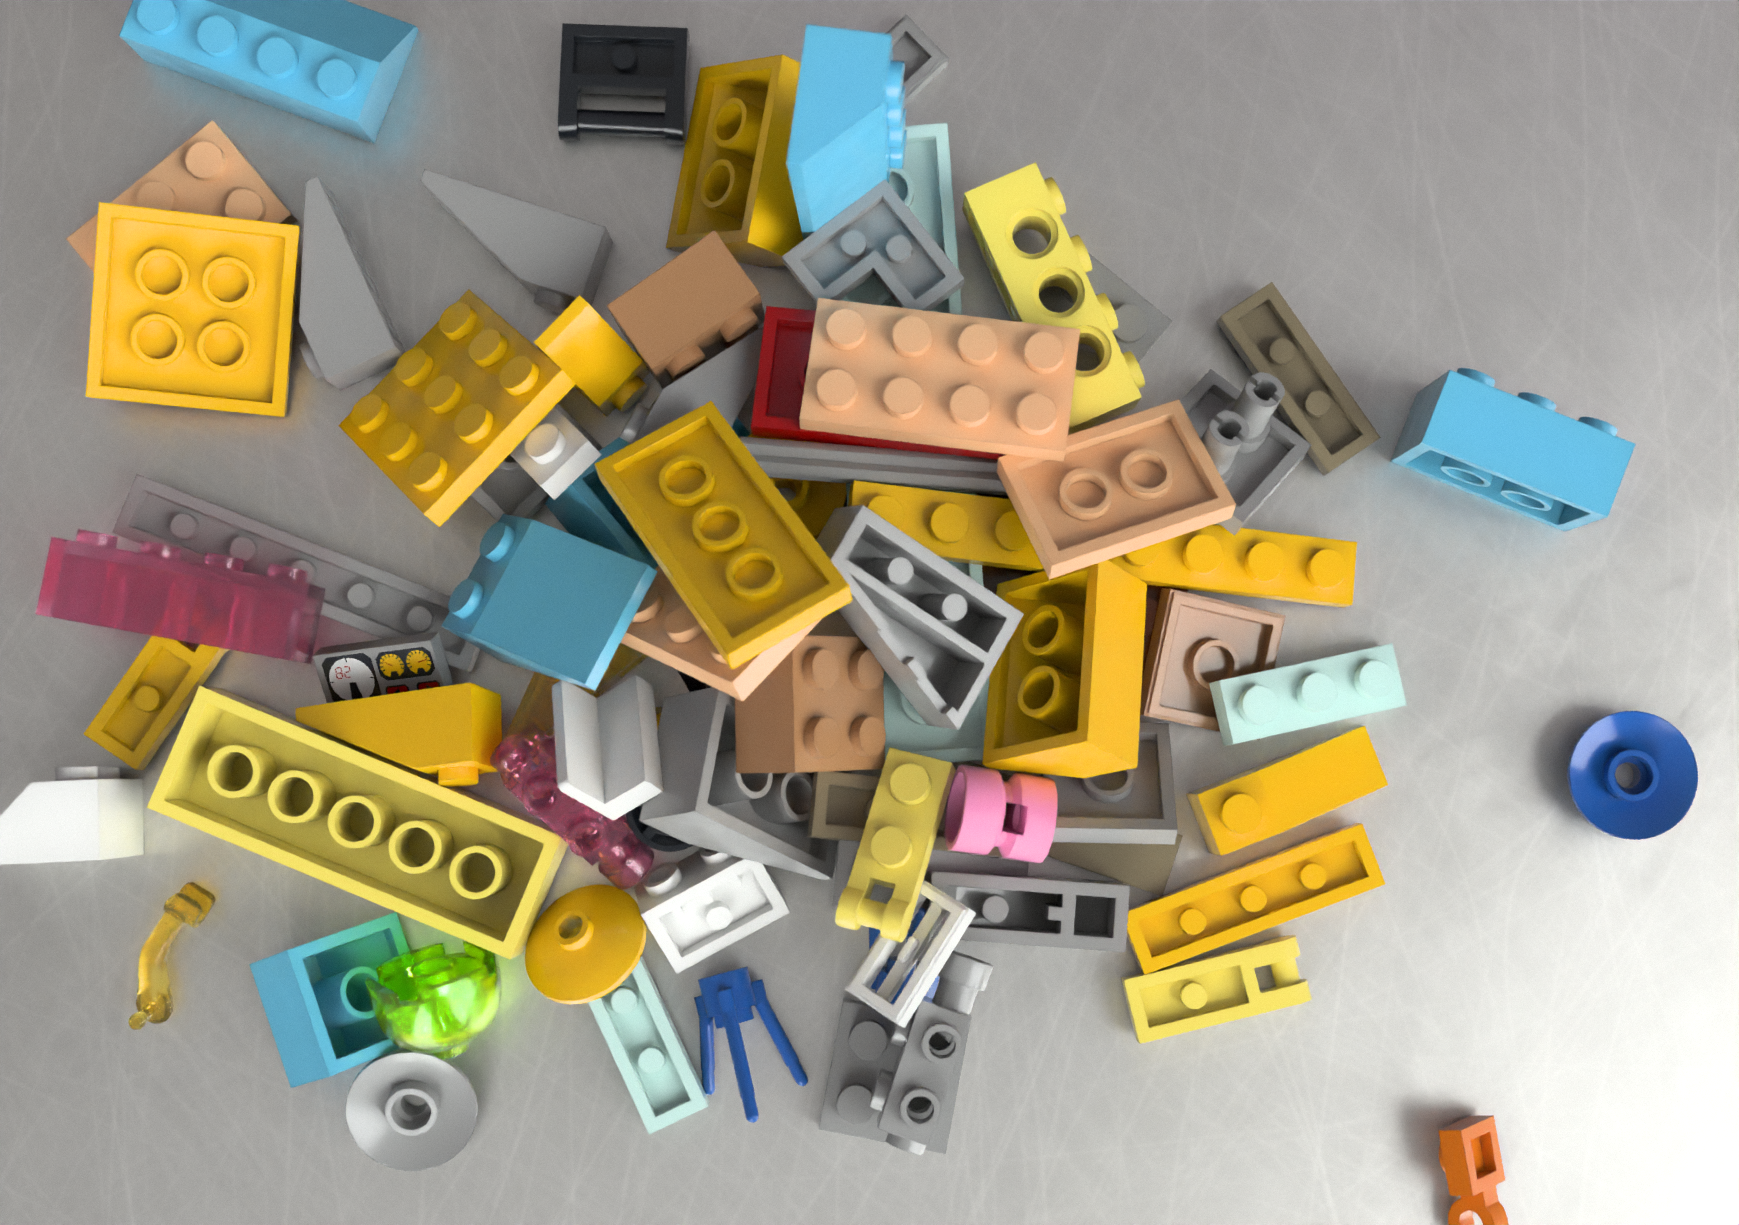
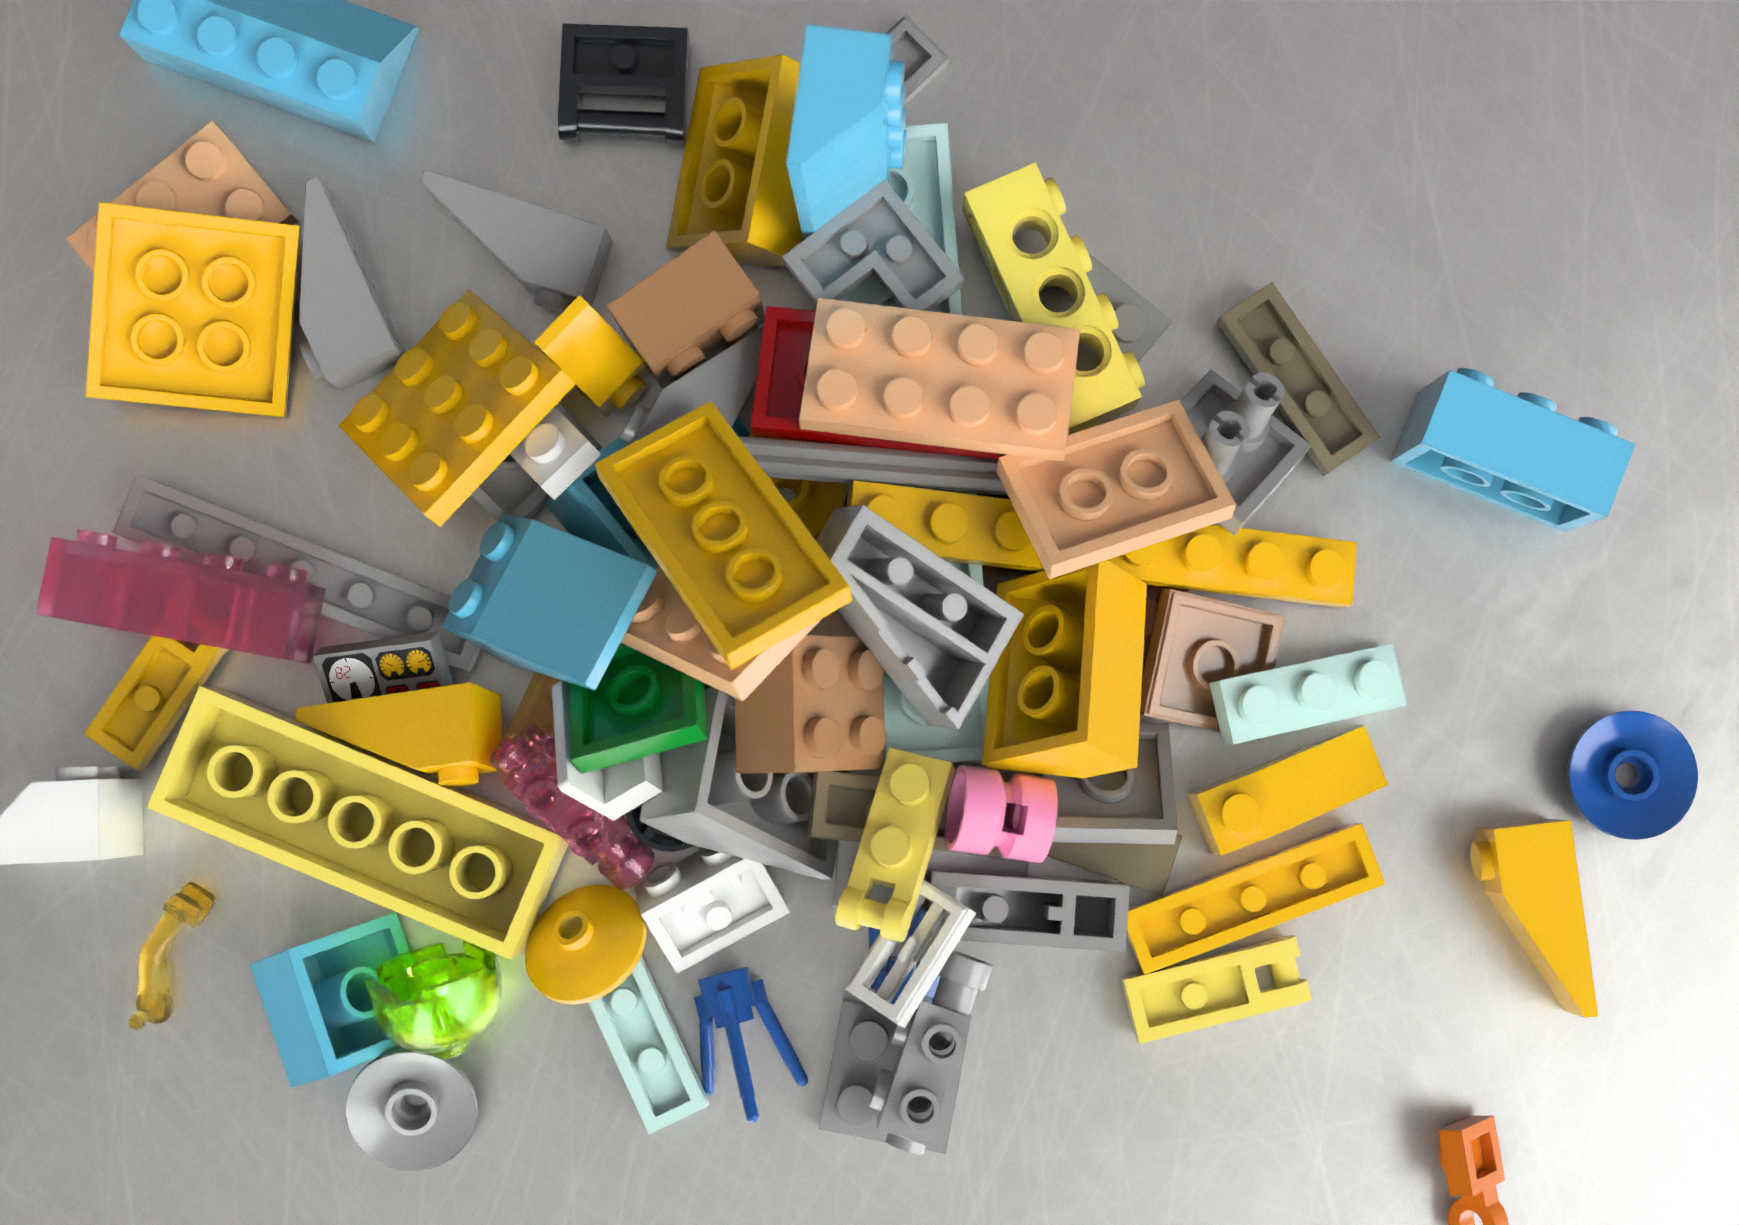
(634, 712): none -> green plate
(1536, 889): none -> yellow slope

